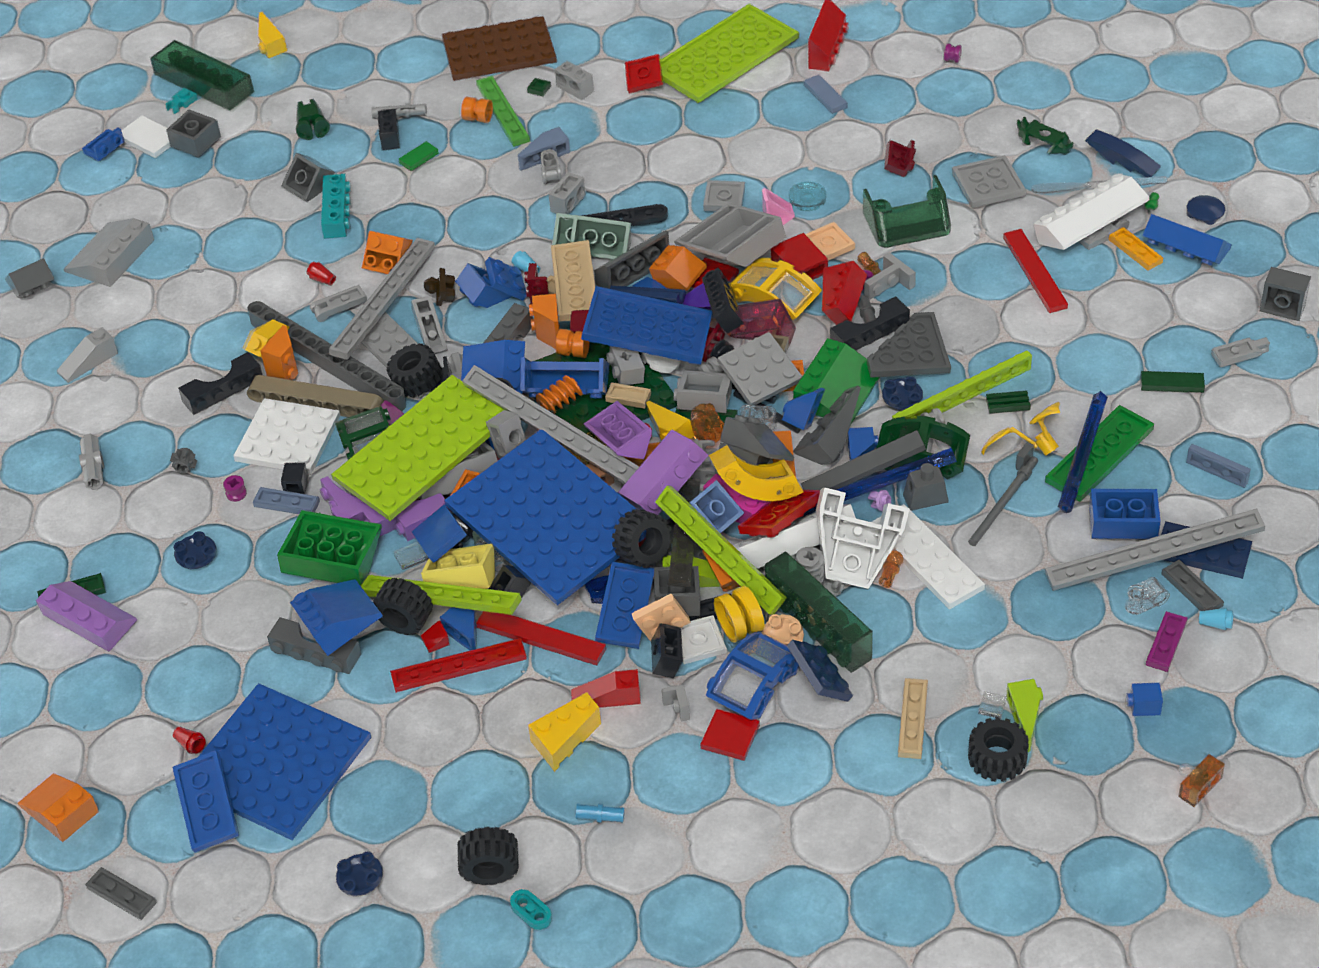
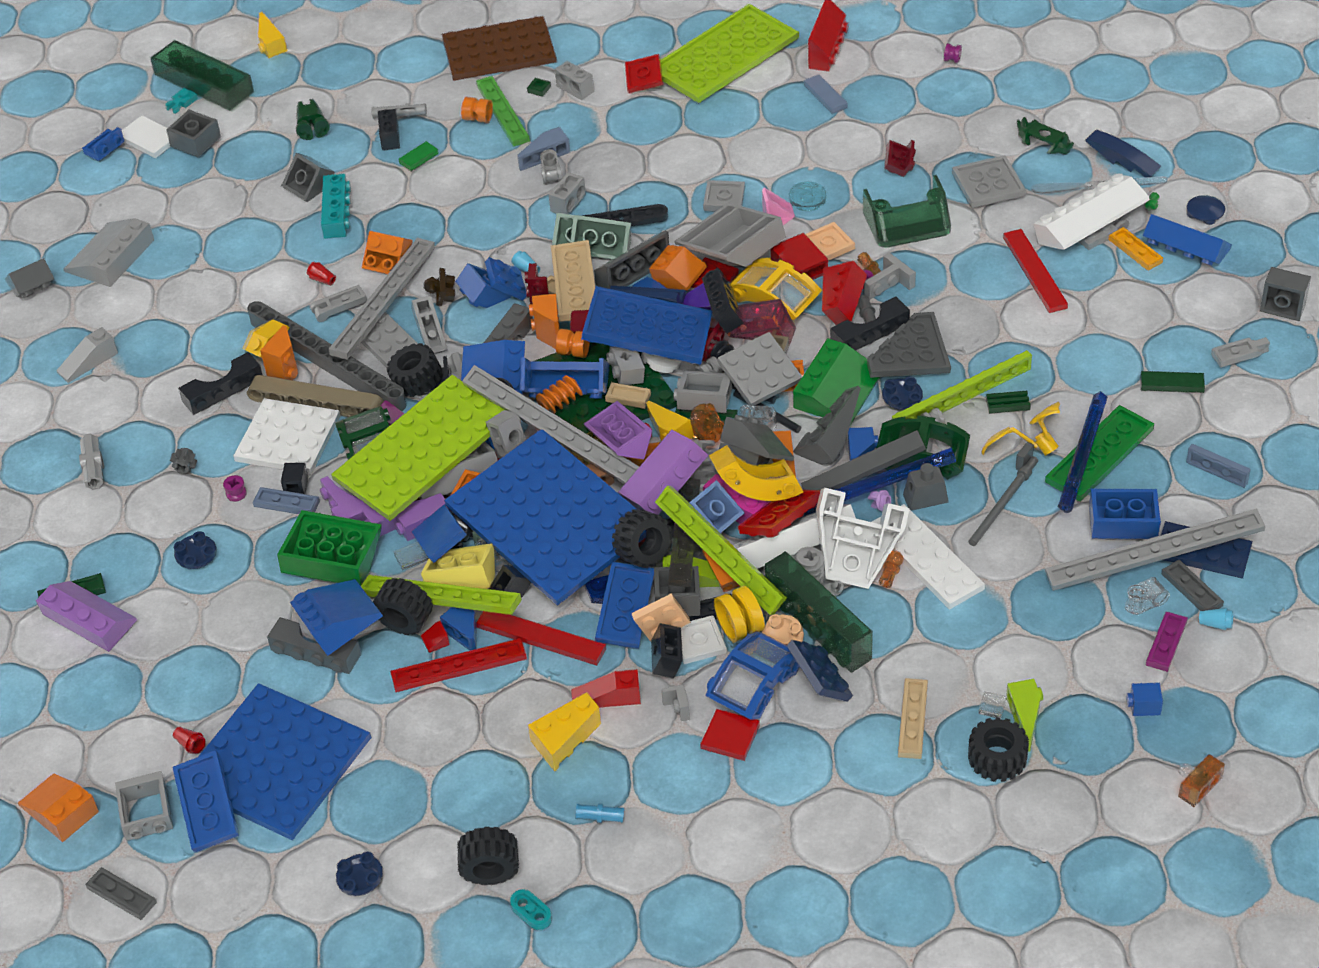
(139, 788): none -> light grey window
(803, 409): blue slope -> none

